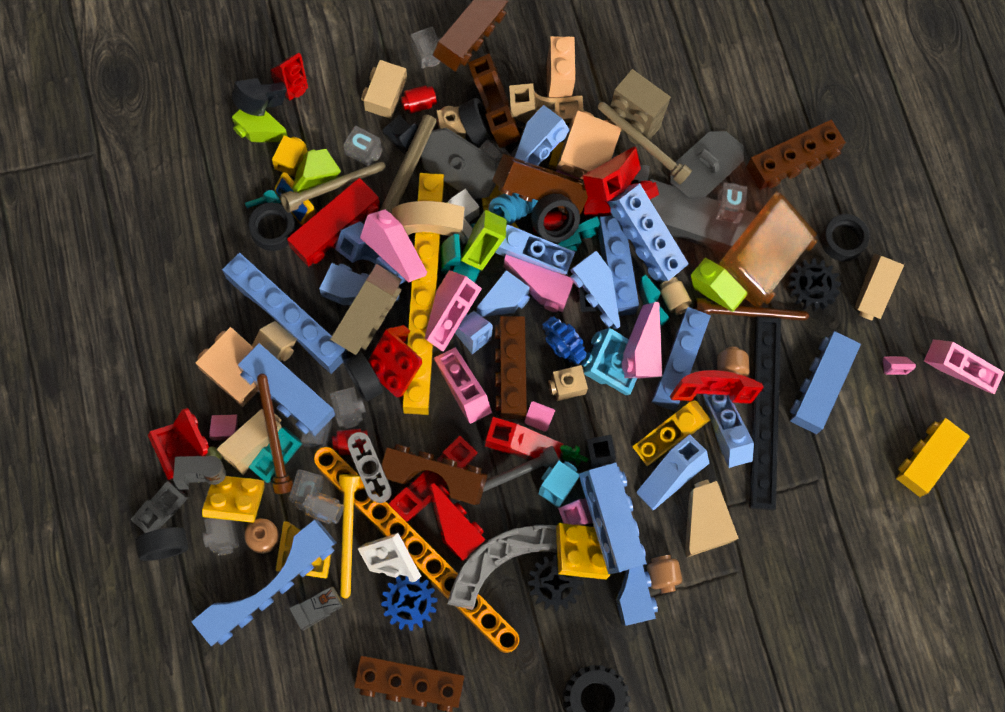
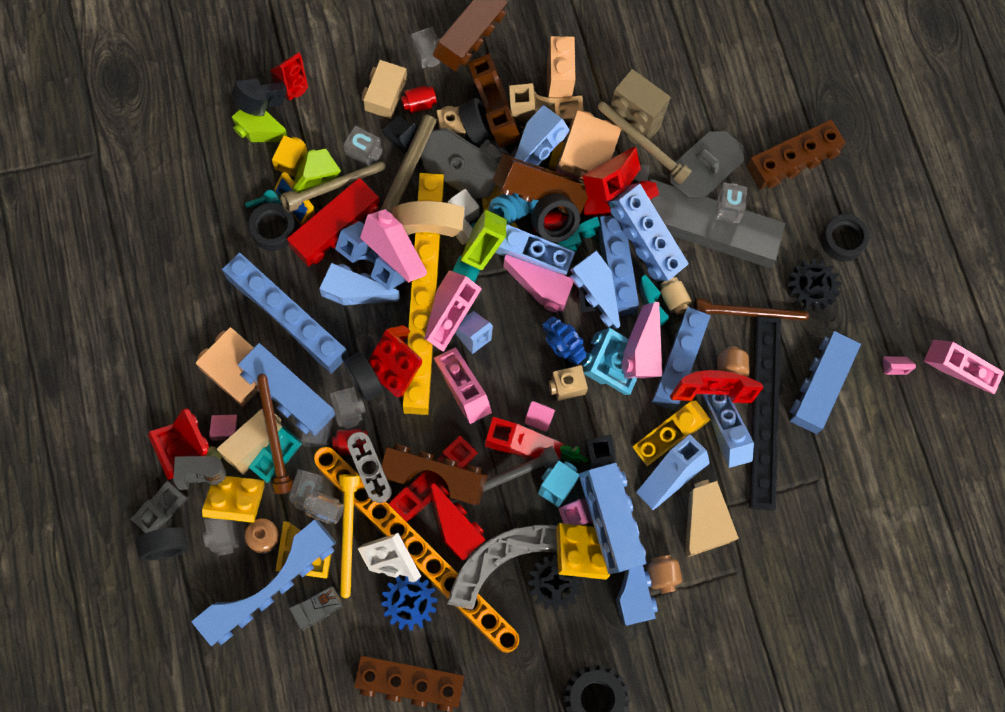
(276, 341): tan brick -> none
(368, 310): dark tan brick -> none
(450, 253): teal slope -> none
(504, 297): light blue slope -> none
(512, 372): reddish brown brick -> none
(717, 284): lime slope -> none
(768, 249): clear orange windscreen -> none
(878, 286): tan slope -> none
(931, 456): yellow brick -> none

